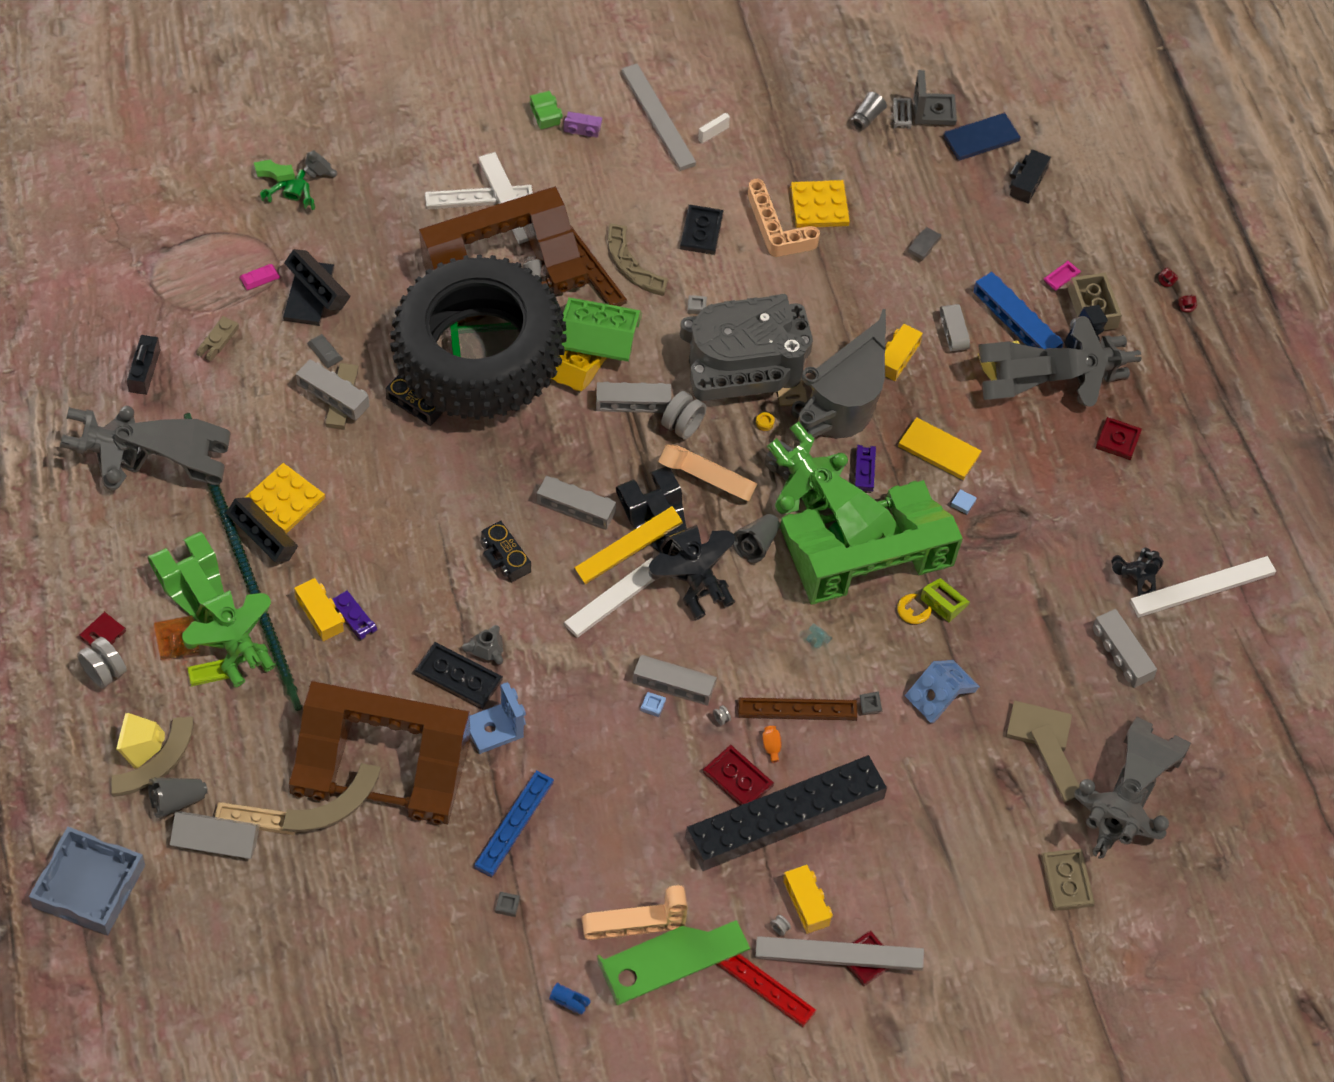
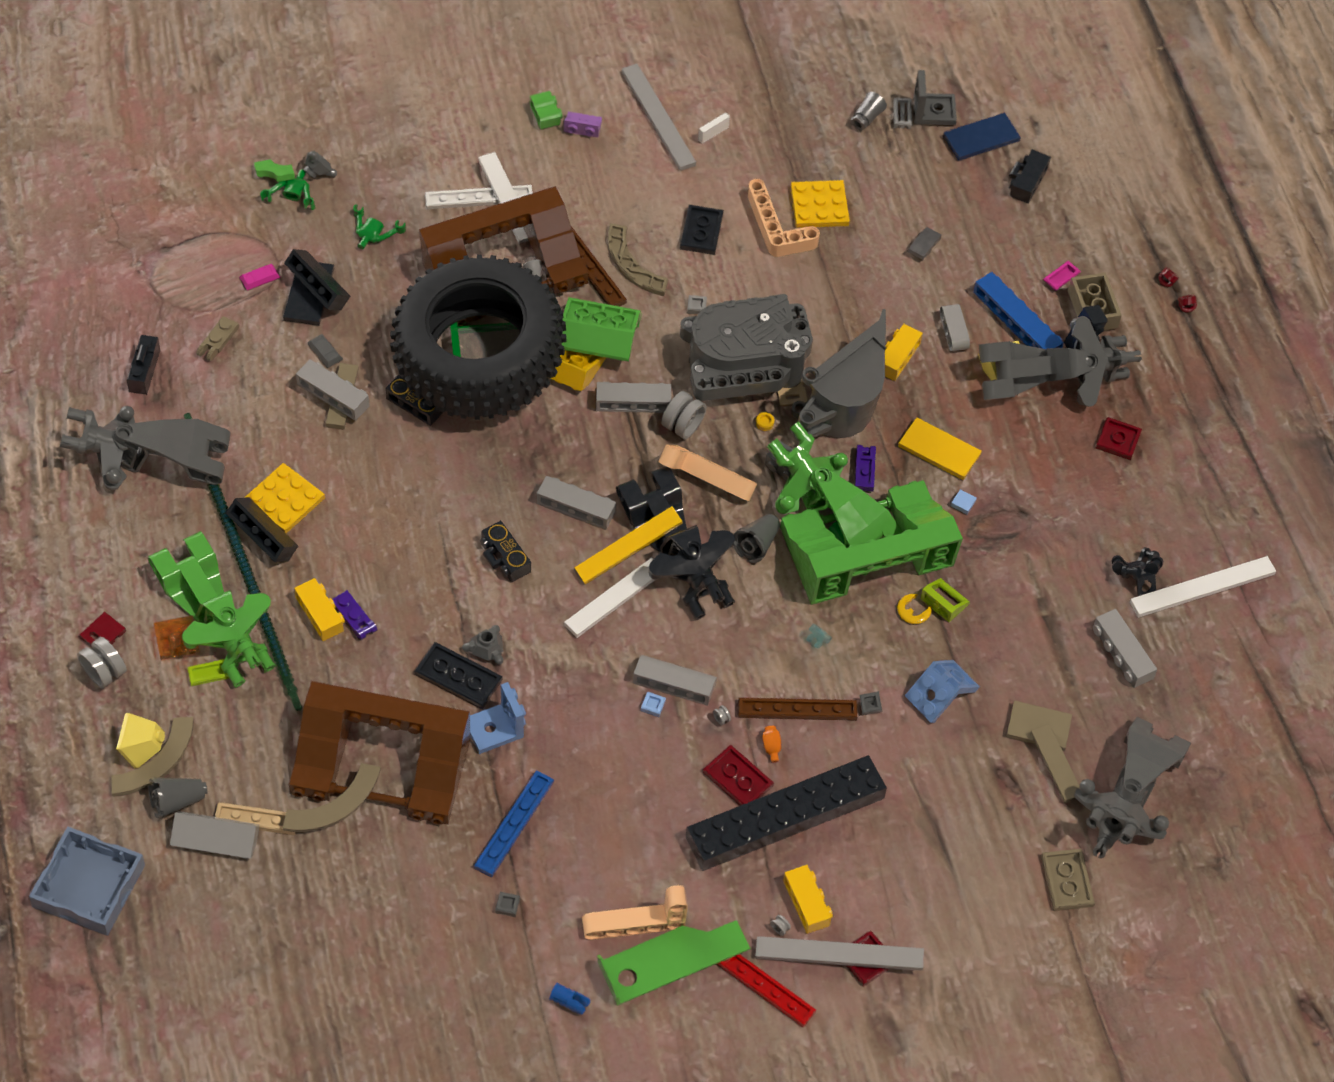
(372, 228): none -> green piece

